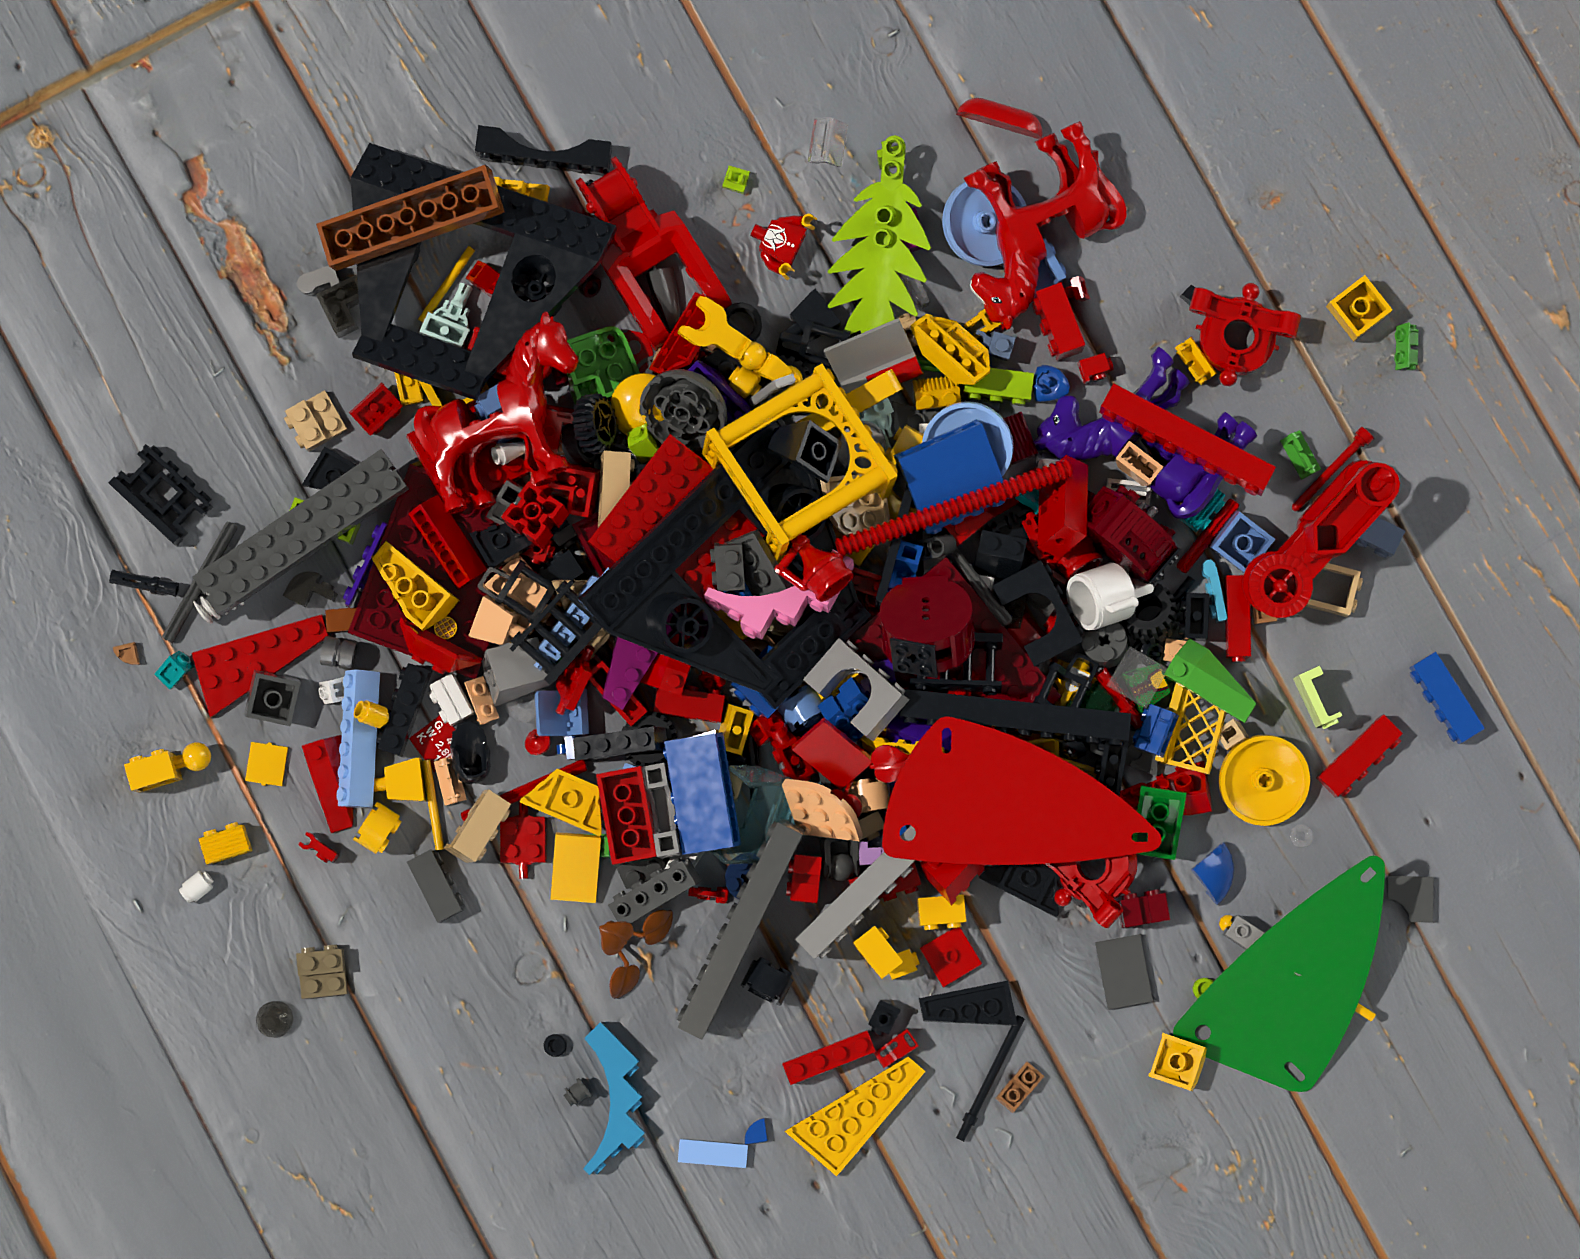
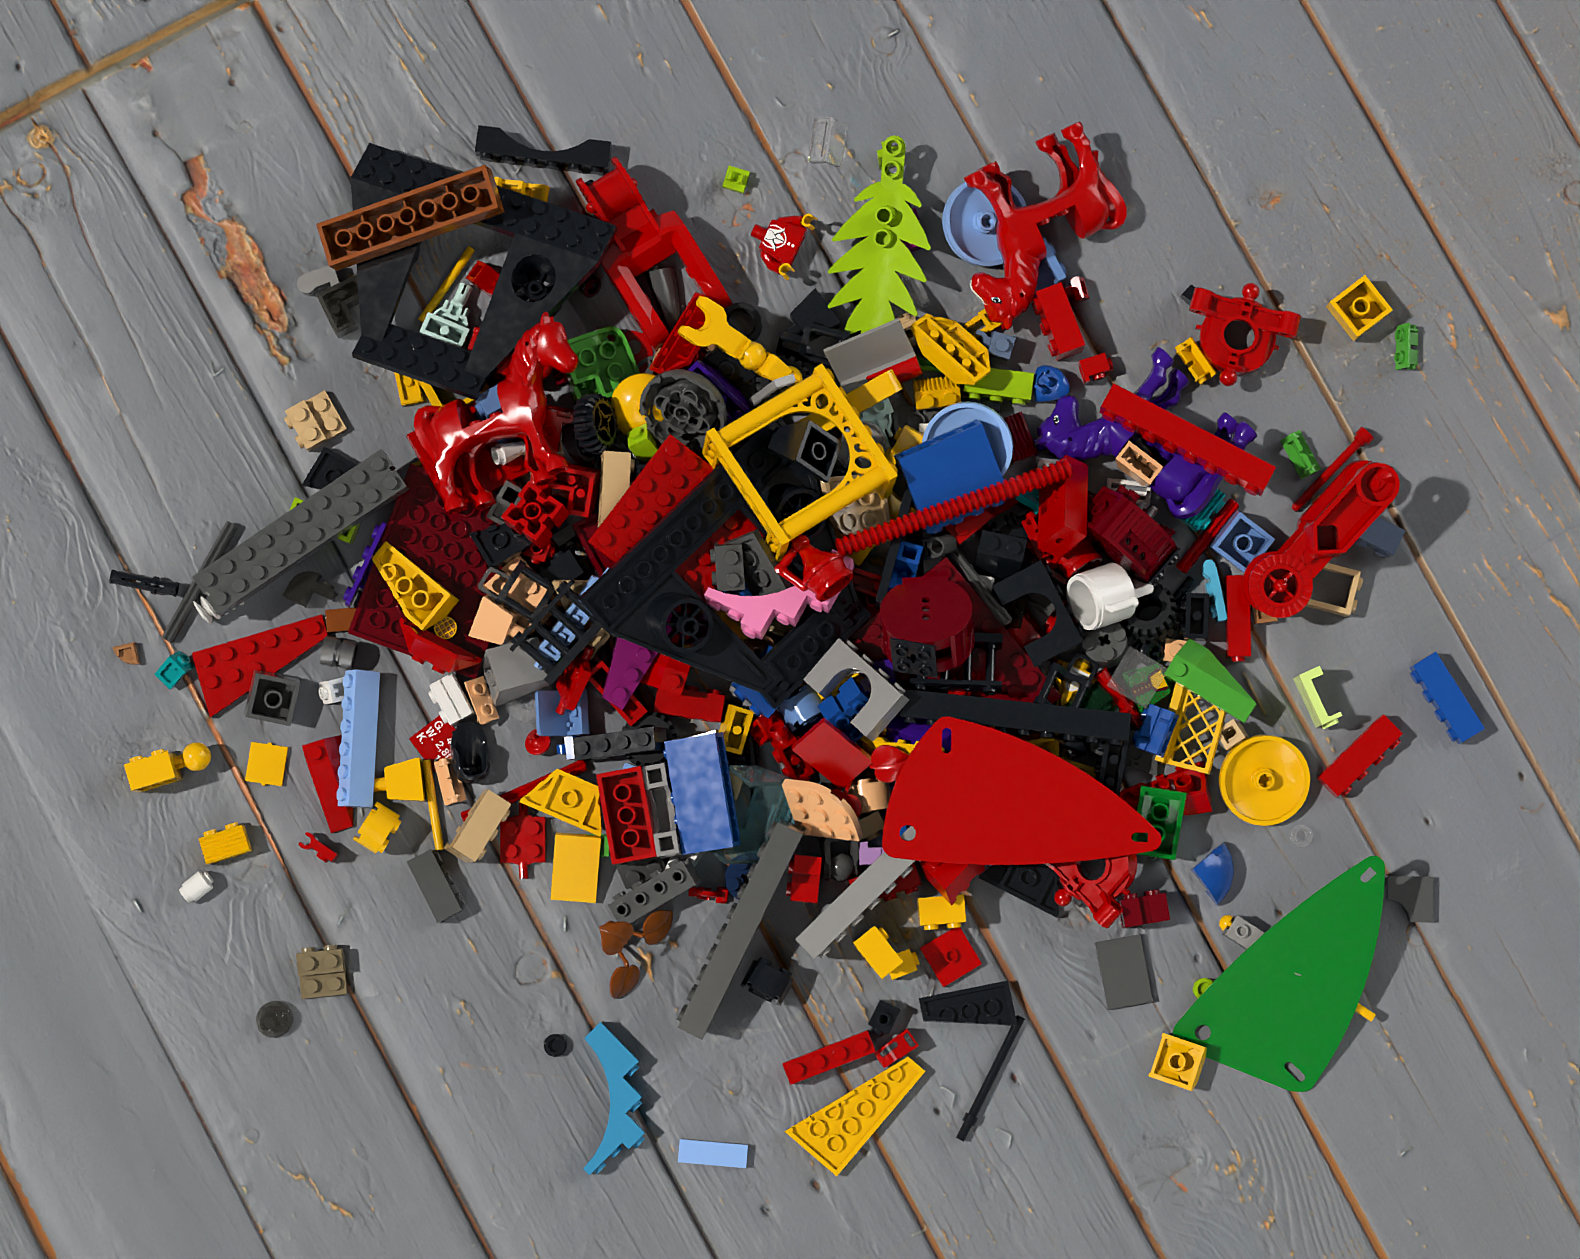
(149, 506): black fence -> none
(371, 713): yellow brick -> none
(376, 409): red bracket -> none
(404, 710): black brick -> none
(447, 541): red brick -> none
(577, 1093): dark grey brick -> none
(711, 681): red piece -> none
(745, 382): yellow head -> none
(756, 1132): blue tile -> none
(1001, 116): red brick -> none
(1019, 1087): medium nougat slope -> none

